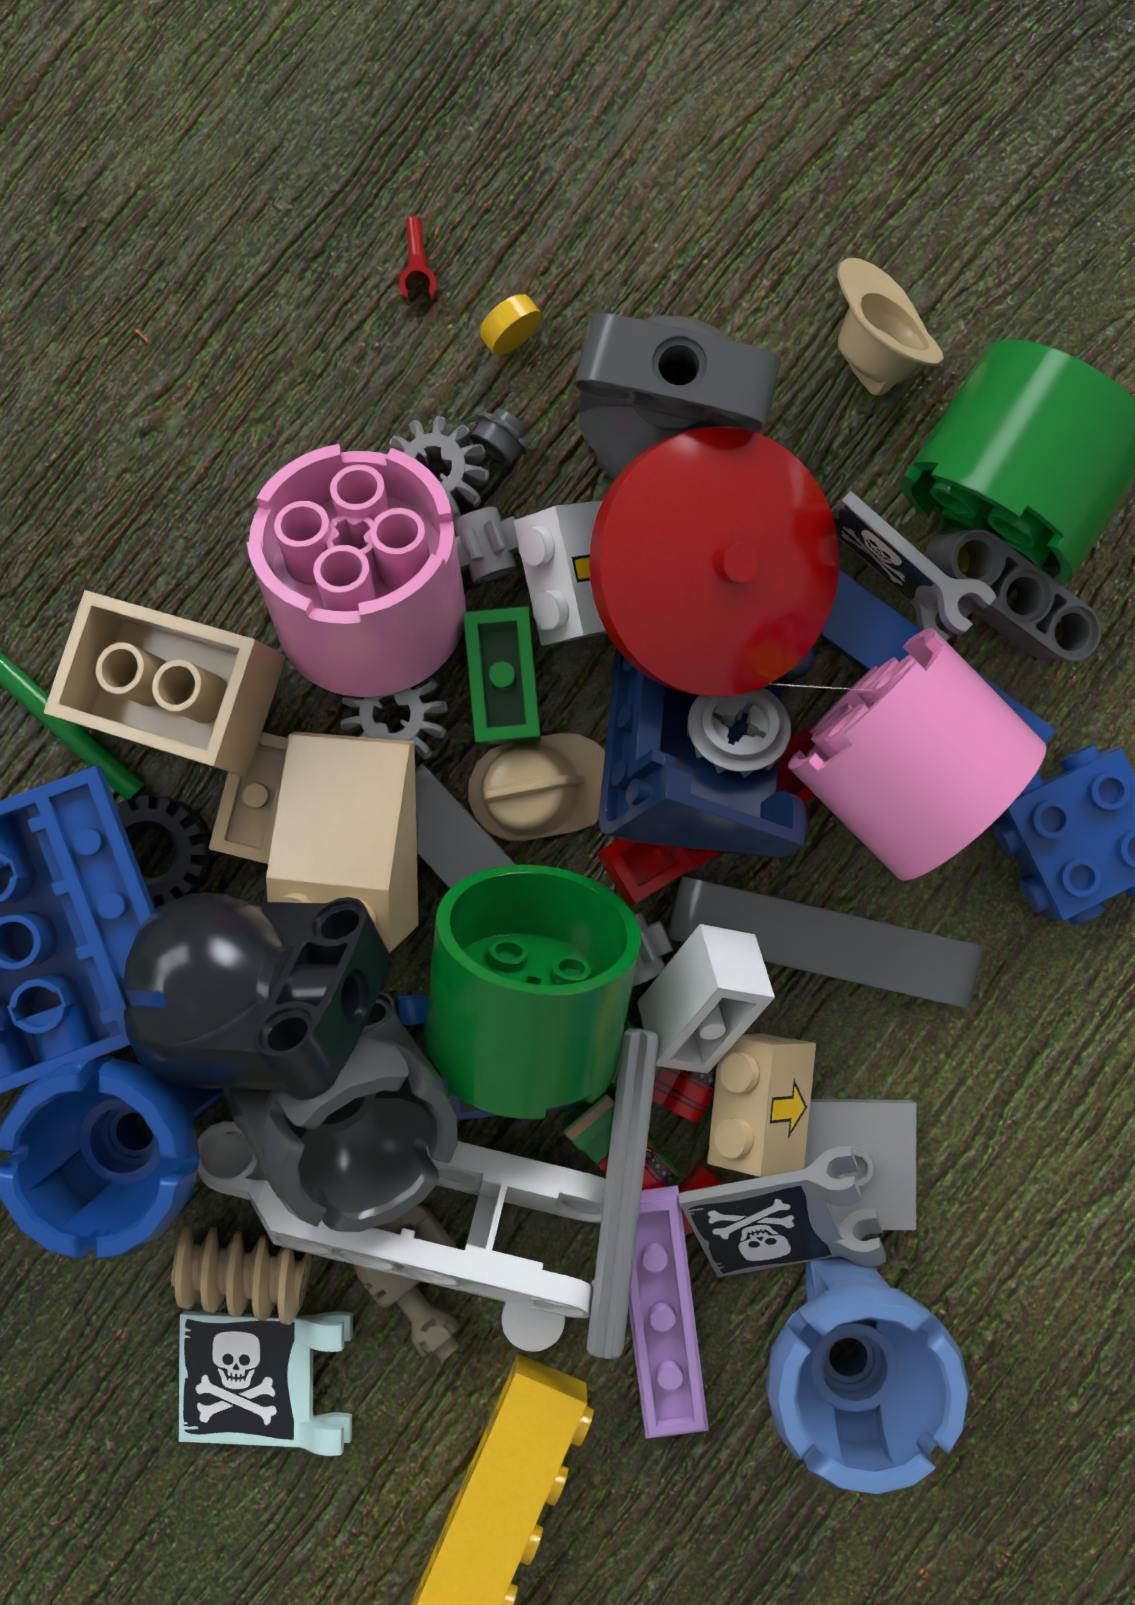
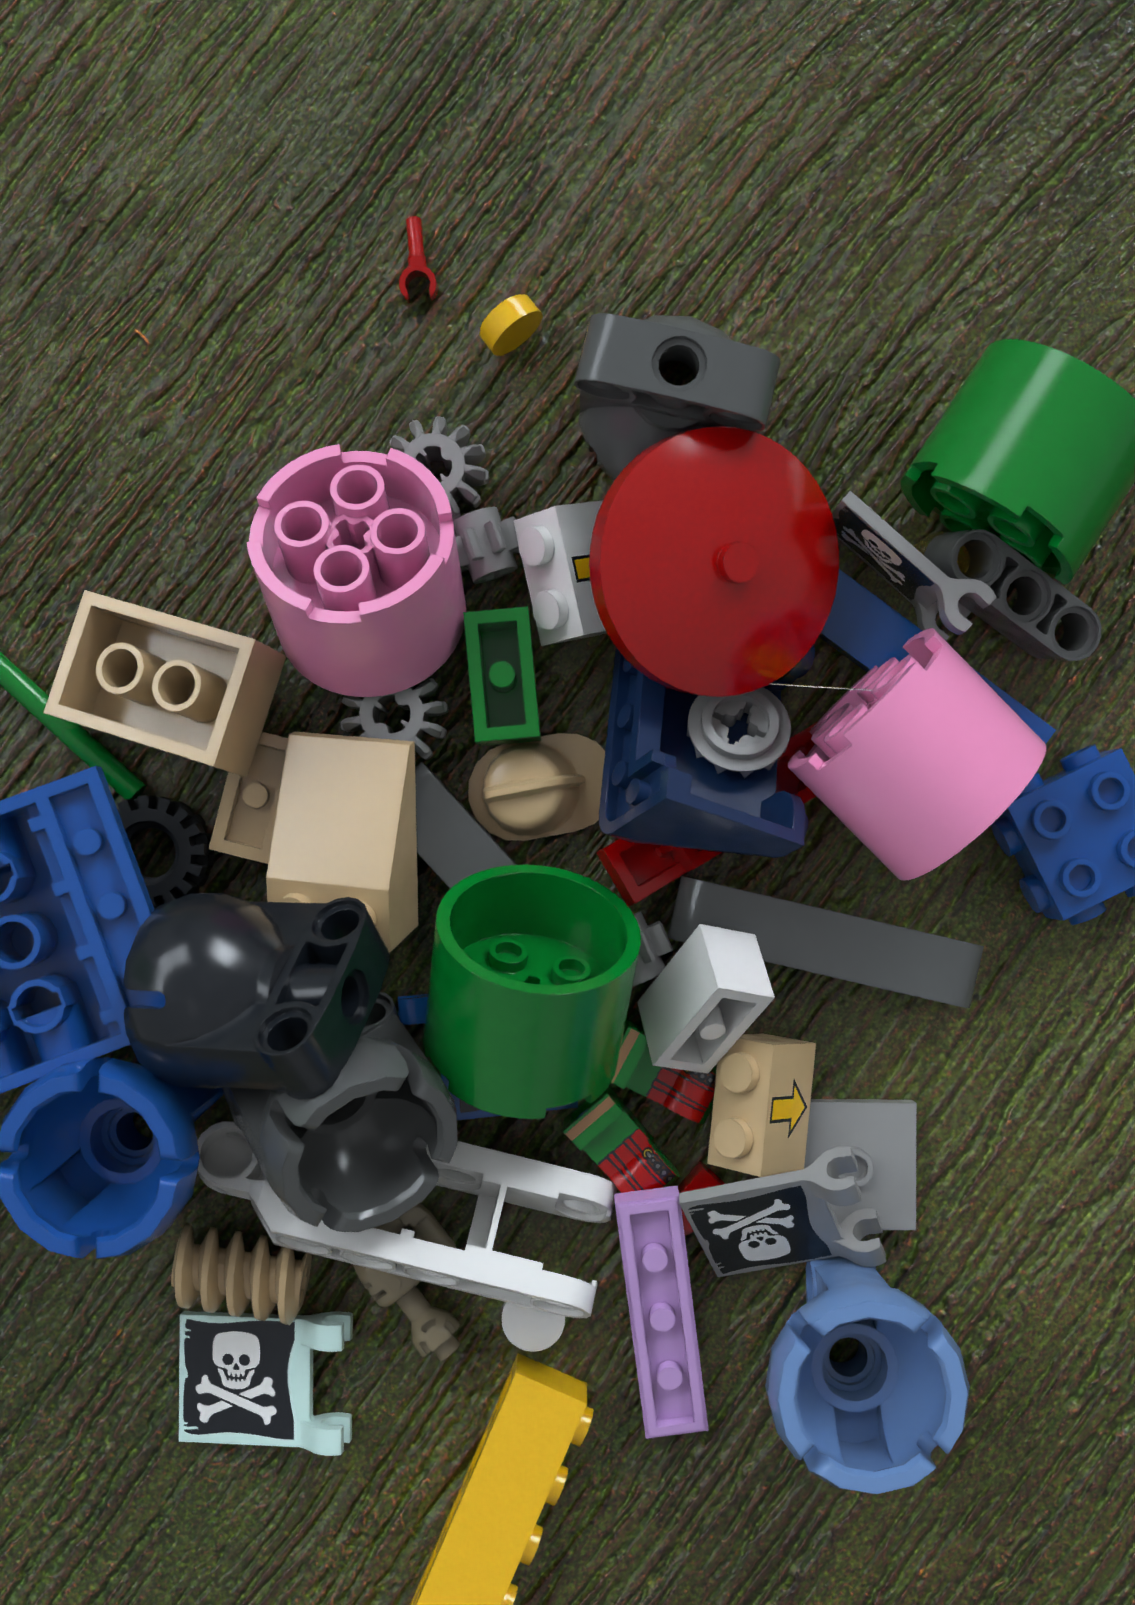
(500, 436): dark grey plate -> none
(622, 1193): light grey axle -> none
(881, 328): tan piece -> none

